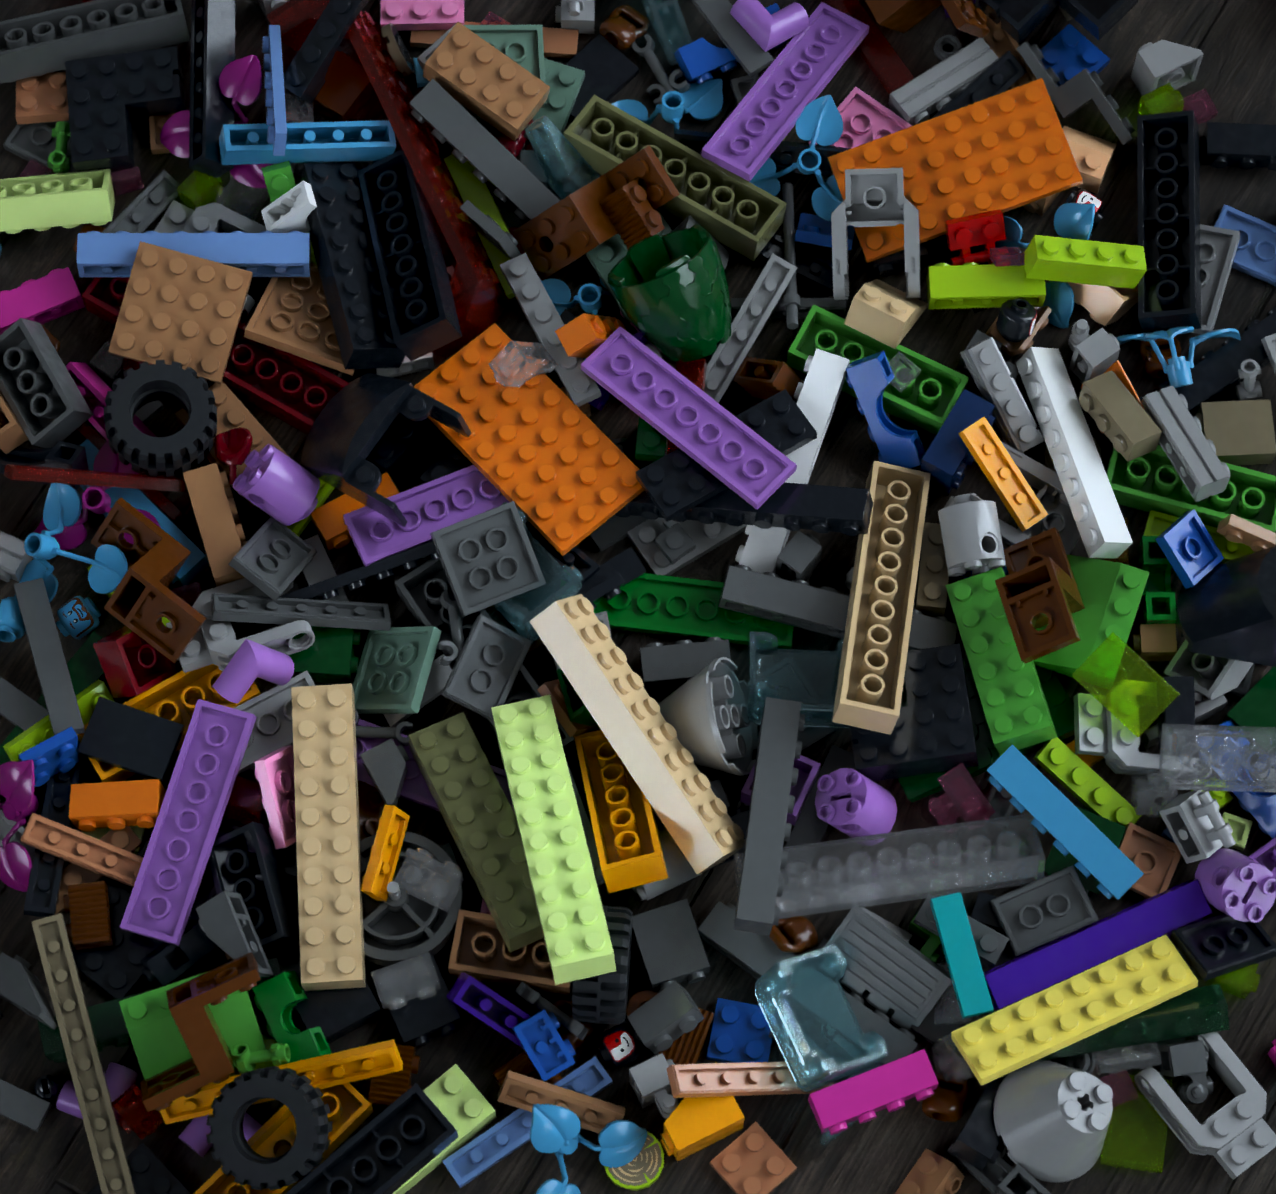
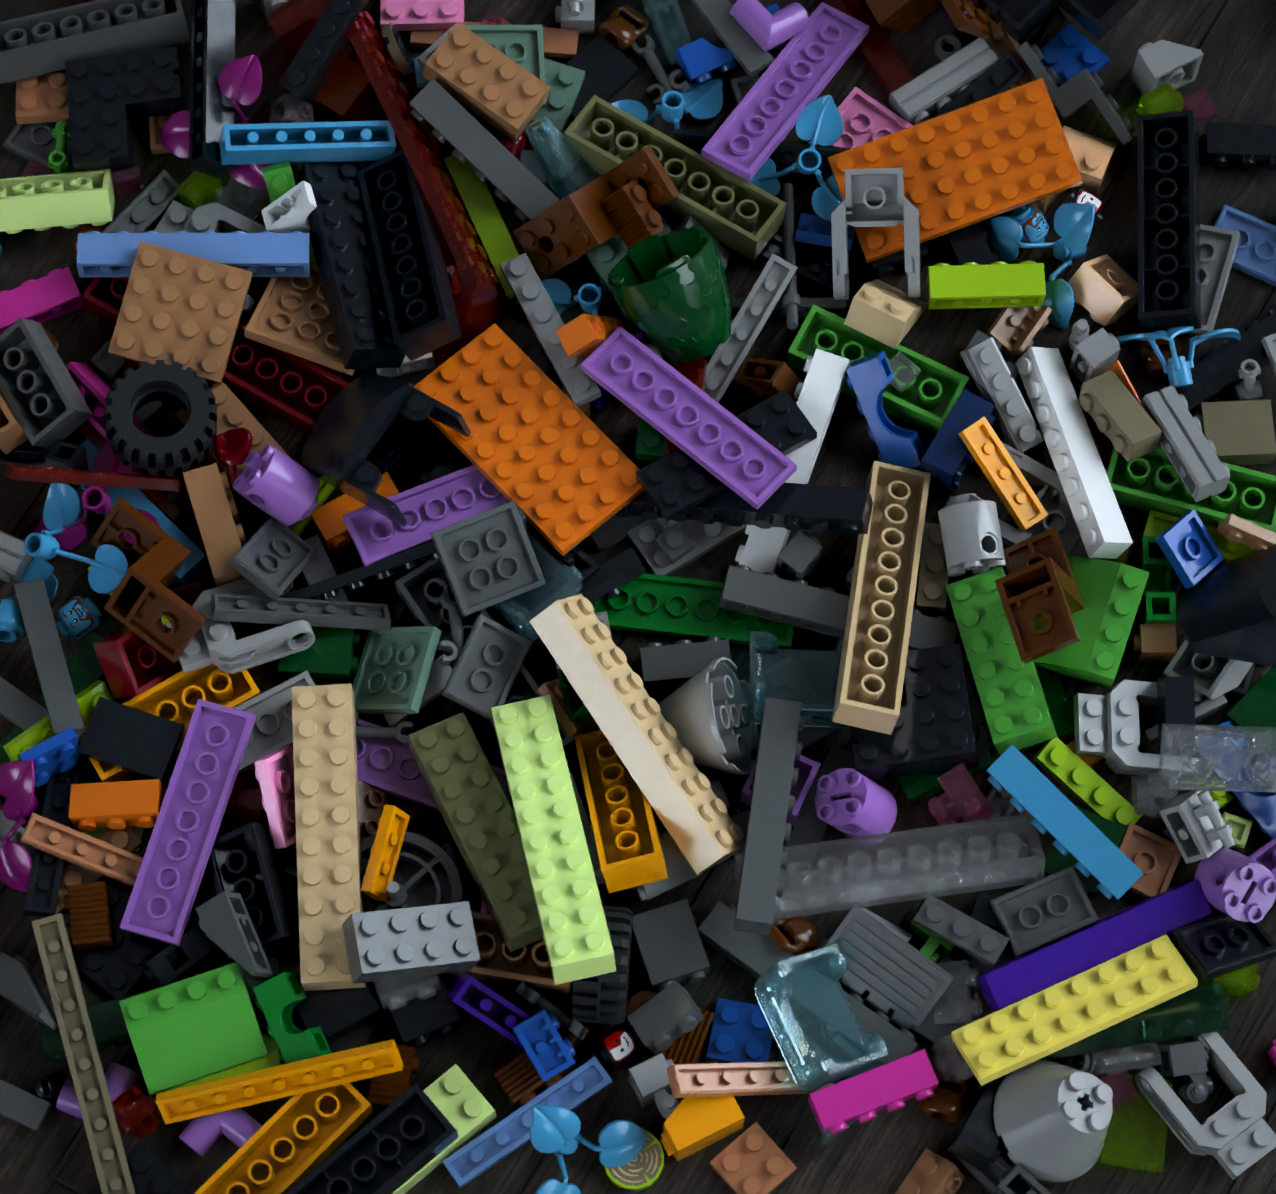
(209, 1052): reddish brown bracket -> none
(229, 1137): black tyre -> none
(246, 1060): bright green bar -> none
(247, 664): medium lavender brick -> none
(274, 90): medium blue plate -> none
(387, 769): dark grey slope -> none
(410, 942): none -> brick
(429, 879): clear bracket -> none
(491, 230): dark grey plate -> none
(521, 362): clear arch -> none
(526, 1091): medium nougat plate -> none
(961, 955): teal tile -> none
(974, 231): red plate -> none
(1007, 256): clear pink tile -> none
(1016, 320): black head -> none
(1032, 223): none -> dark azure head
(1084, 262): lime brick -> none
(1125, 684): clear neon green tile -> none

